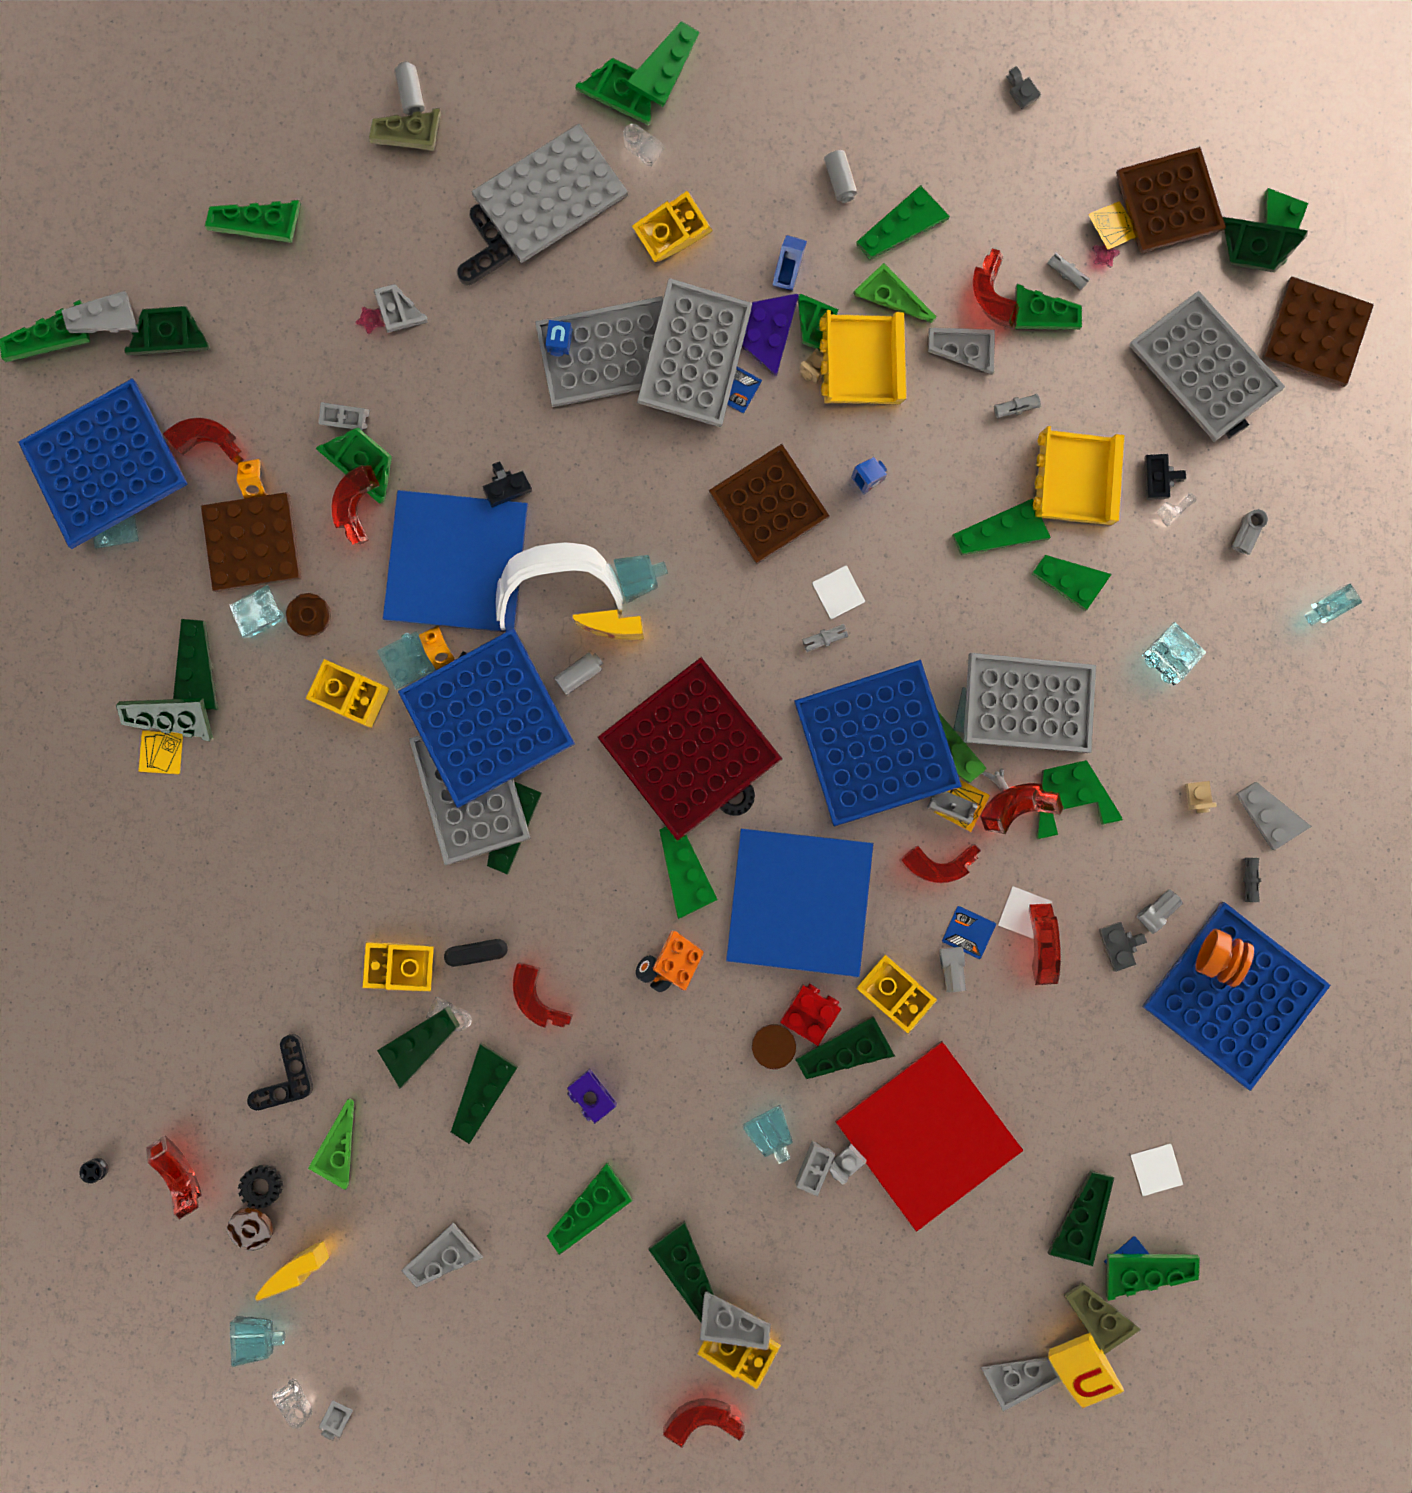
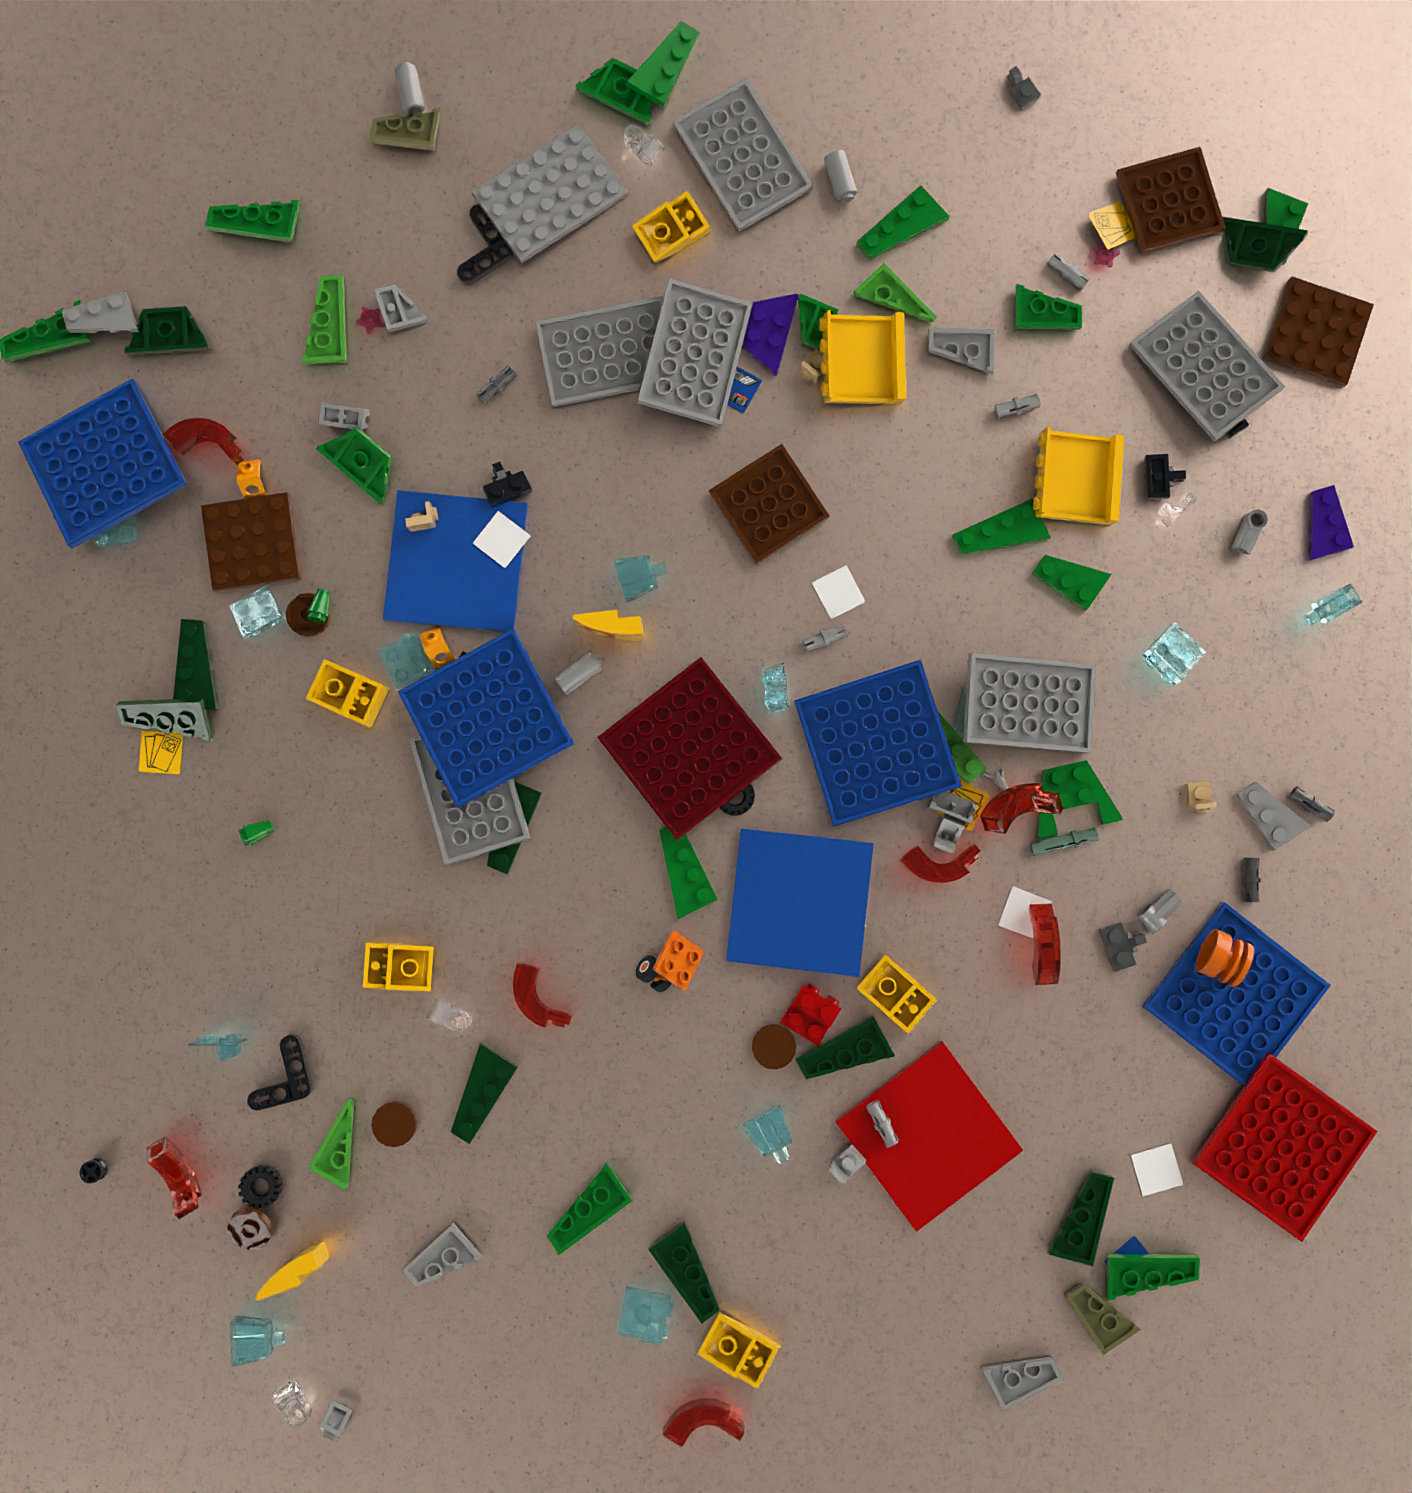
(226, 1046): none -> clear light blue hinge
(255, 832): none -> green cone
(319, 607): none -> green cone
(328, 325): none -> bright green wing
(346, 502): clear red arch -> none
(394, 1124): none -> reddish brown tile
(412, 1049): dark green wing -> none
(420, 521): none -> tan bracket
(475, 952): black piece -> none
(496, 384): none -> dark grey pin
(501, 539): none -> white sticker
(552, 559): white piece -> none
(558, 338): blue brick -> none
(589, 1083): dark purple brick -> none
(645, 1315): none -> clear light blue plate
(732, 1325): light grey wing -> none
(742, 155): none -> light grey plate
(776, 688): none -> clear light blue hinge
(789, 262): blue slope -> none
(814, 1168): light grey hinge -> none
(869, 474): blue slope -> none
(882, 1123): none -> light grey pin
(948, 833): none -> light grey bracket
(952, 962): light grey piece -> none
(969, 931): blue sticker -> none
(997, 308): clear red arch -> none
(1068, 840): none -> sand green pin
(1085, 1370): yellow slope -> none
(1284, 1147): none -> red tile
(1311, 804): none -> dark grey pin
(1328, 524): none -> dark purple wing

